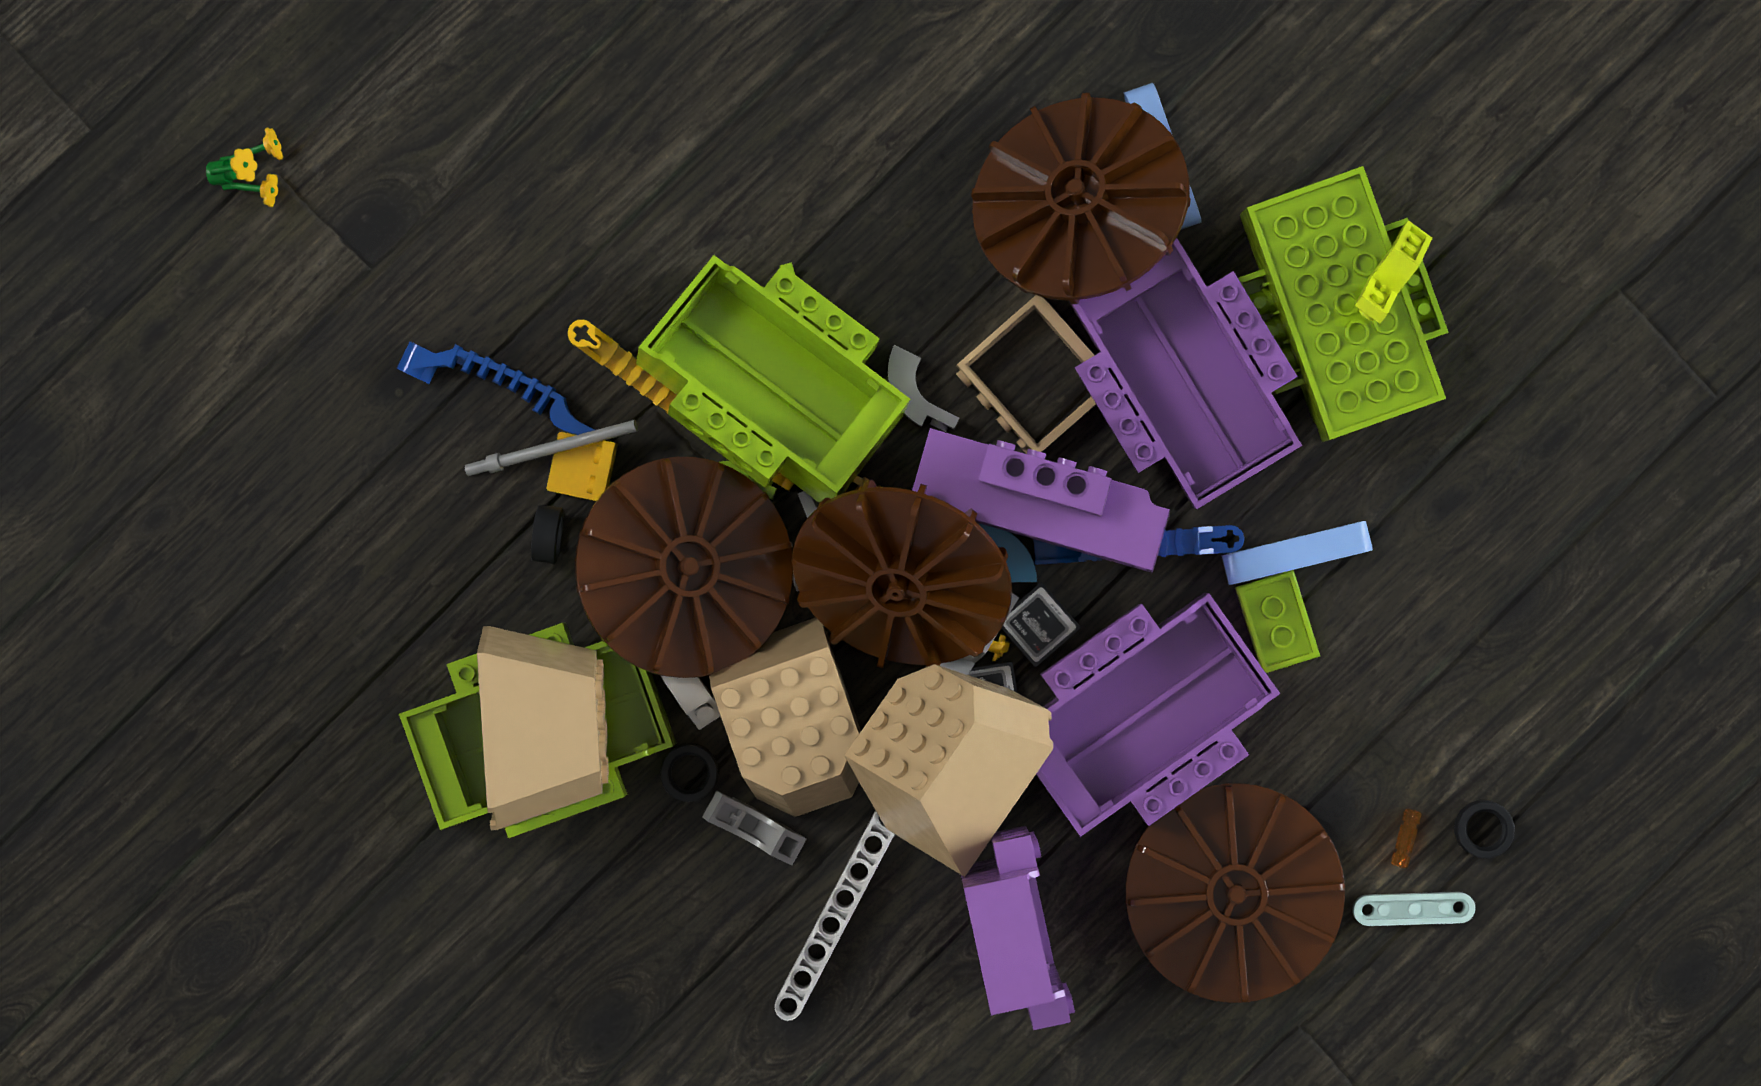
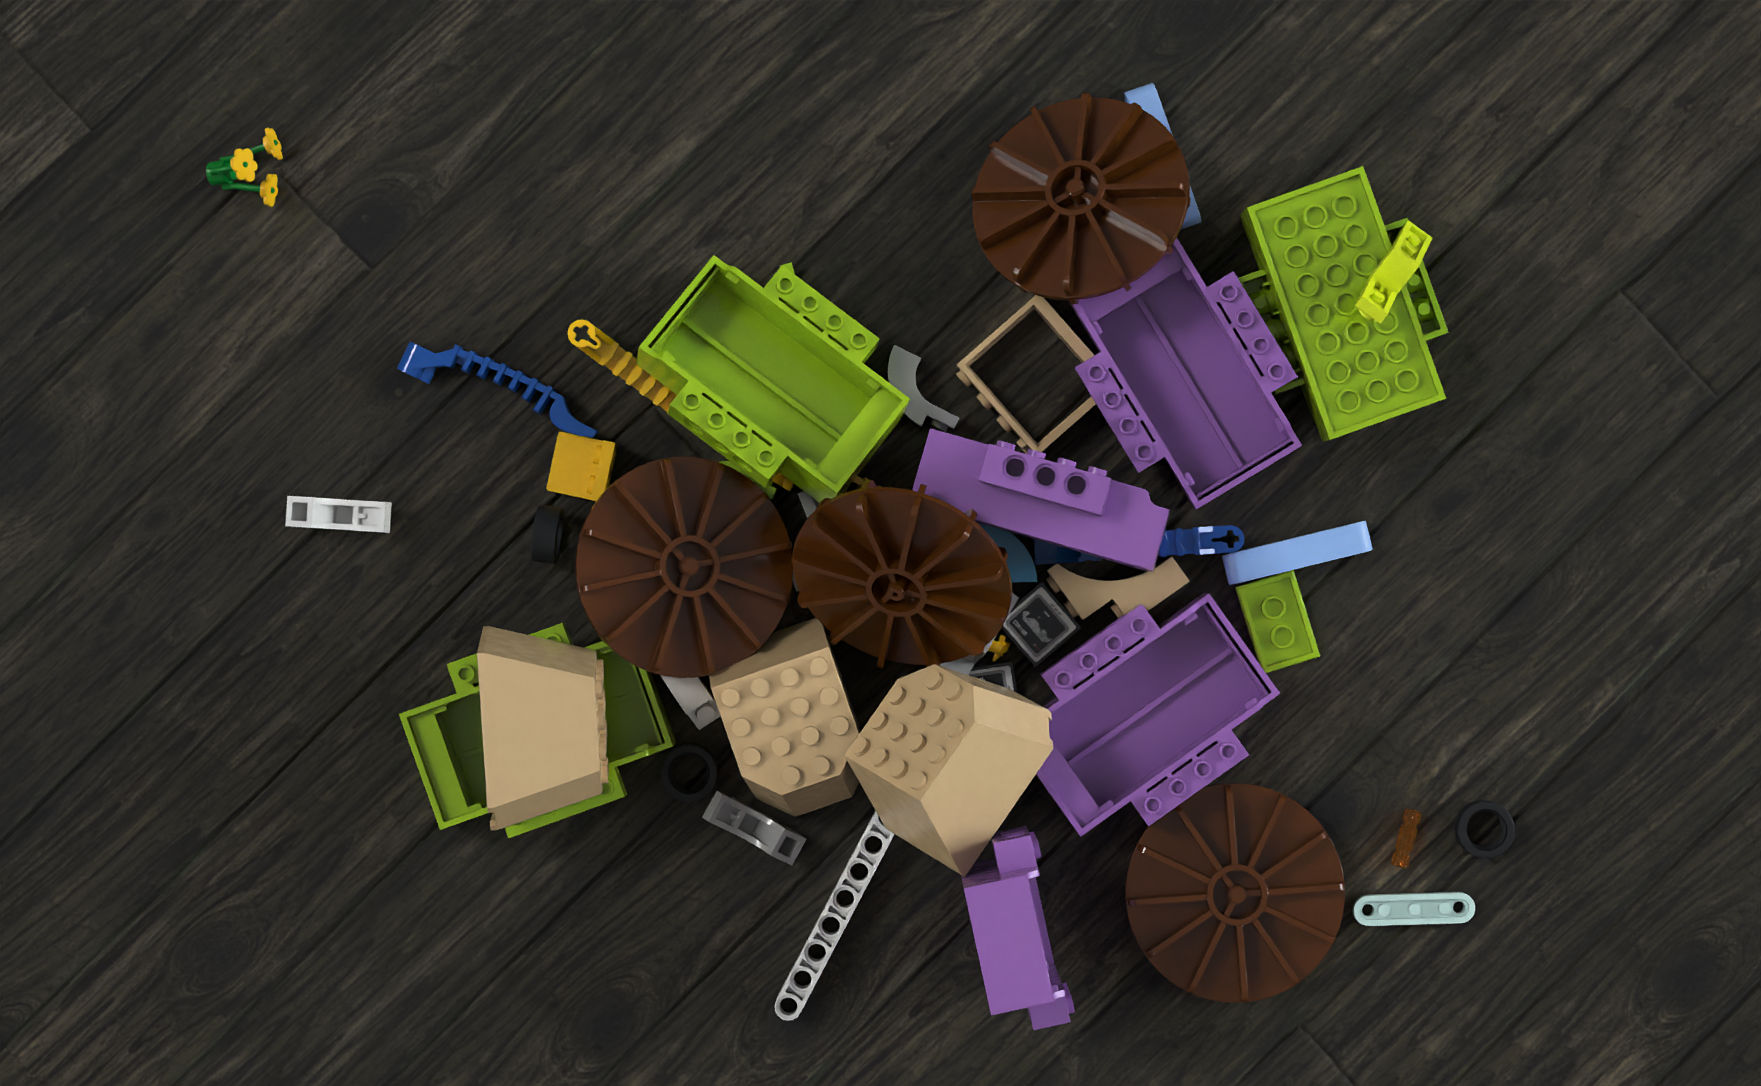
(338, 514): none -> white arch
(497, 462): light grey bar -> none
(1088, 595): none -> tan arch

